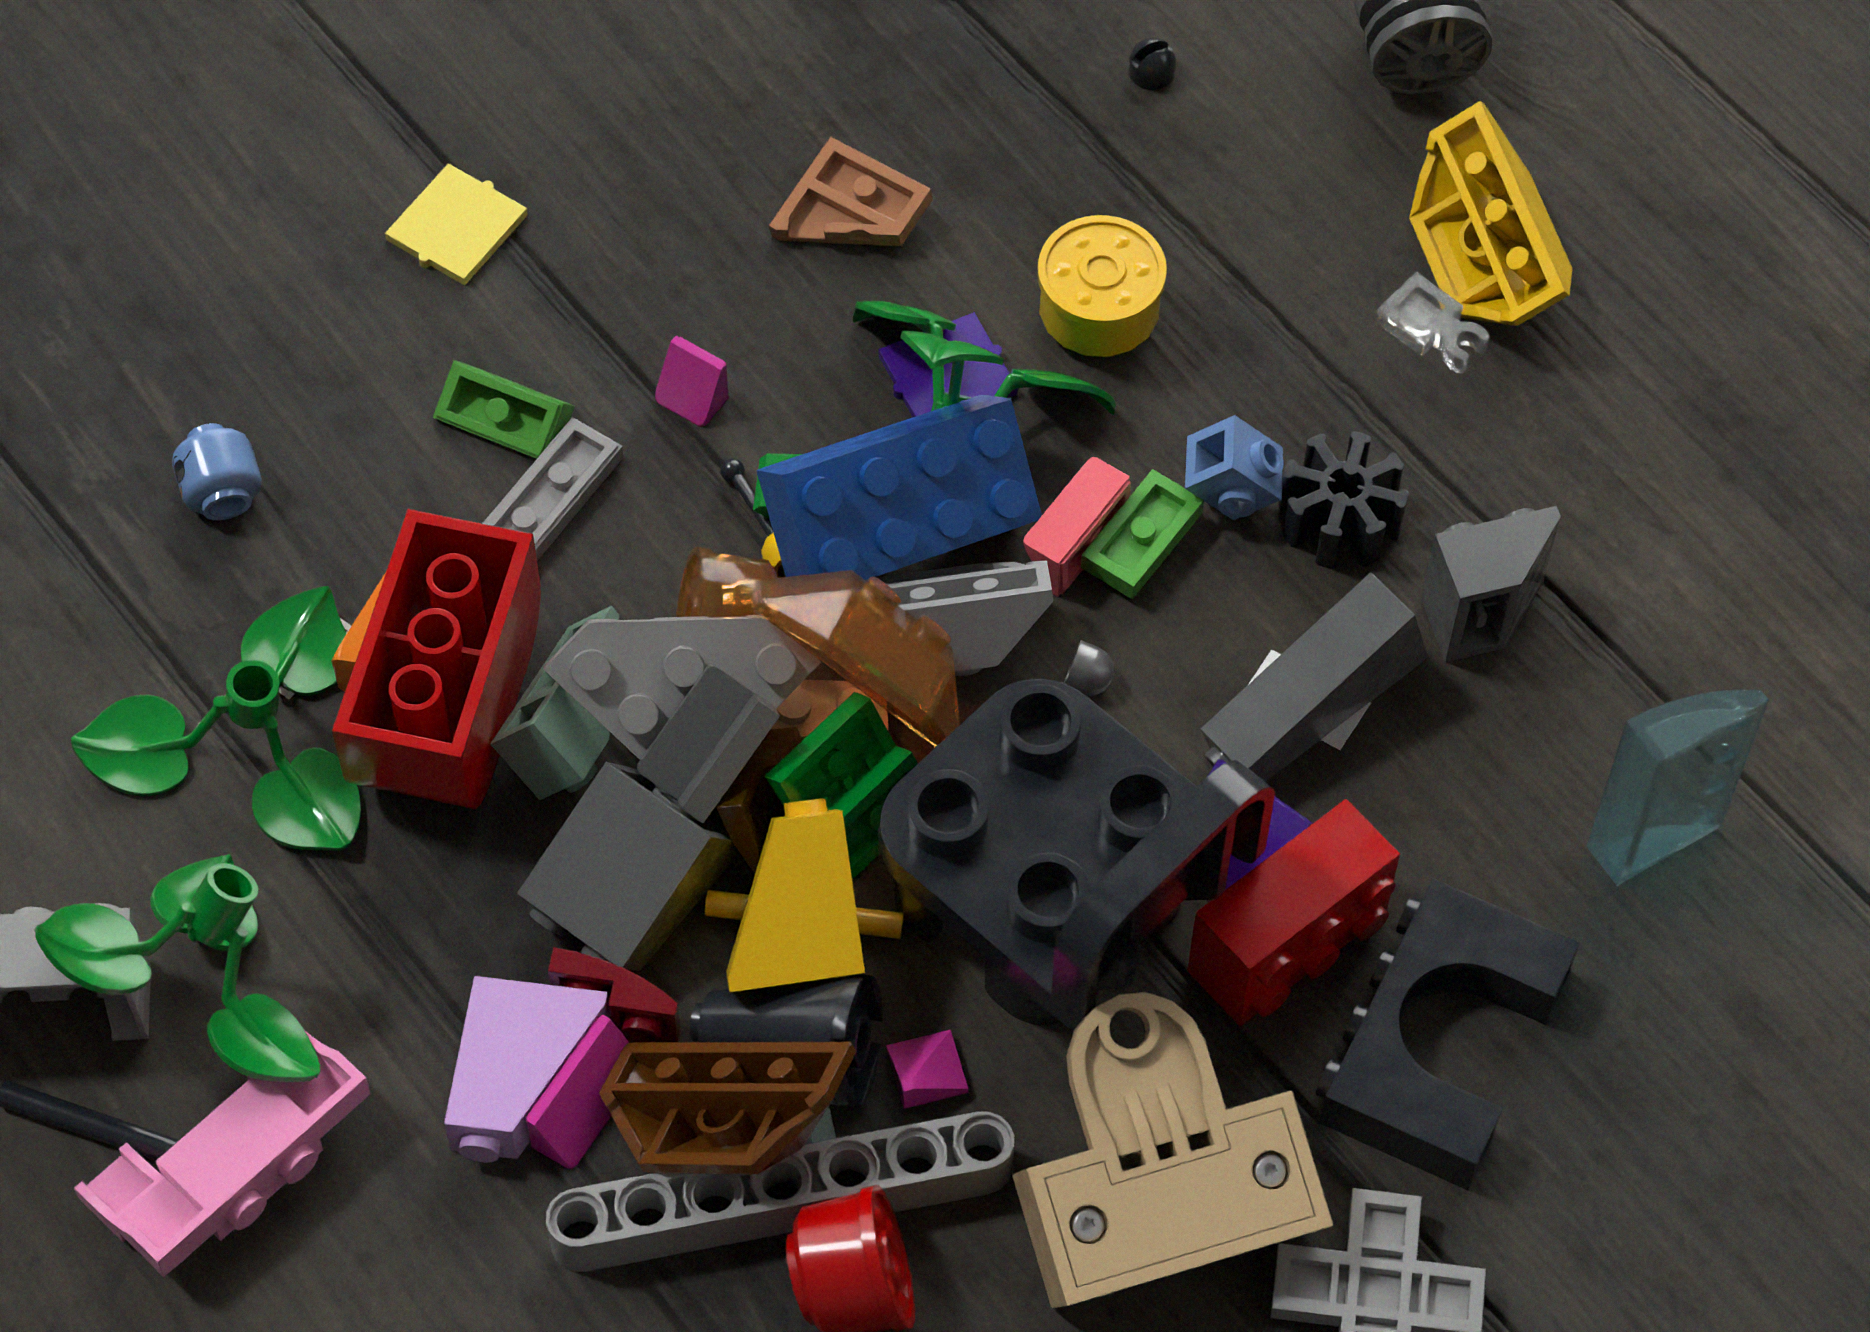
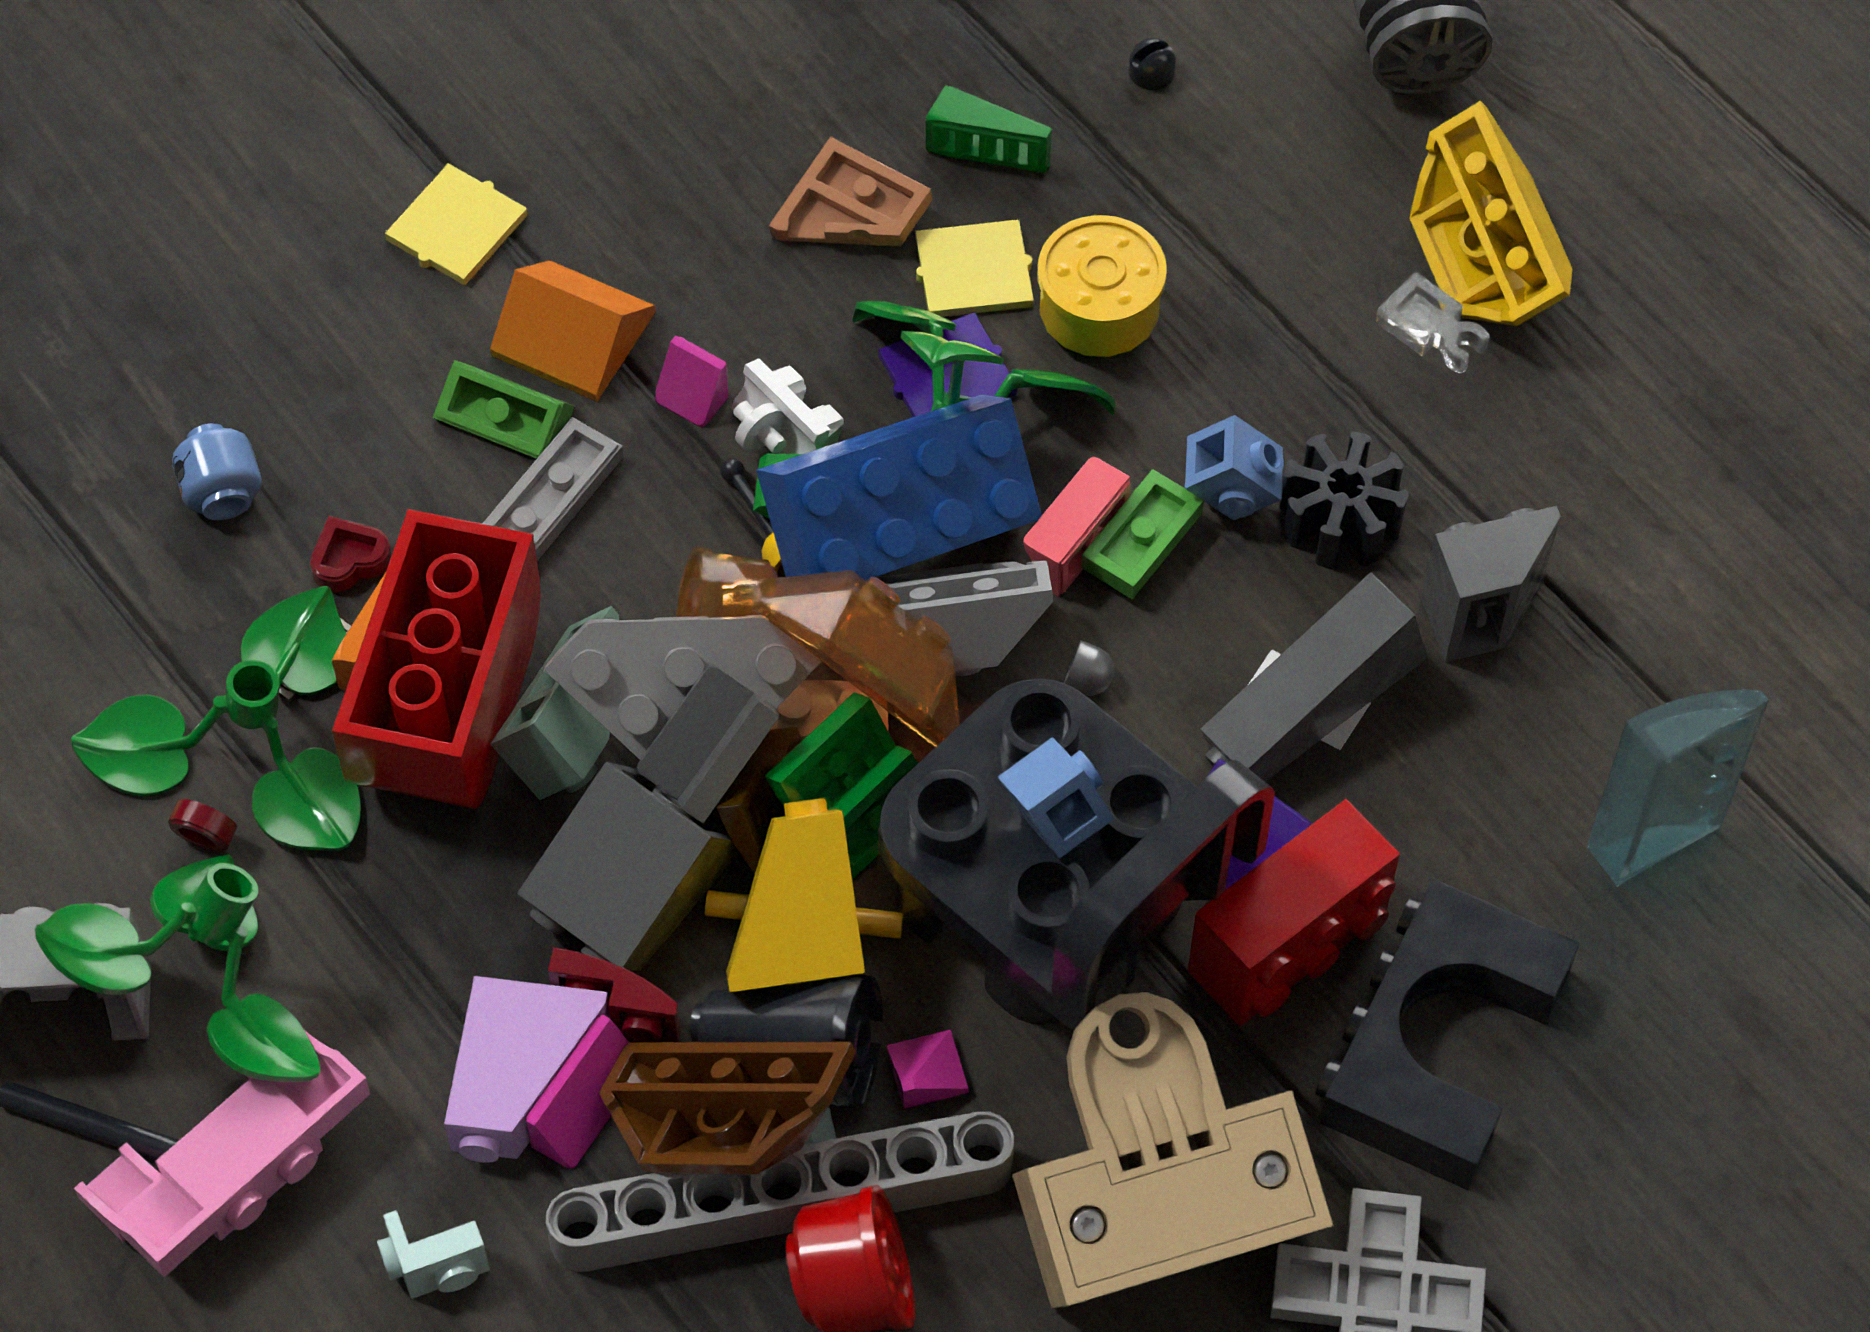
(202, 825): none -> dark red tile
(348, 553): none -> dark red tile
(437, 1262): none -> light aqua bracket
(568, 327): none -> orange slope
(777, 417): none -> white hips
(974, 268): none -> light yellow piece
(985, 133): none -> green slope
(1058, 796): none -> medium blue brick

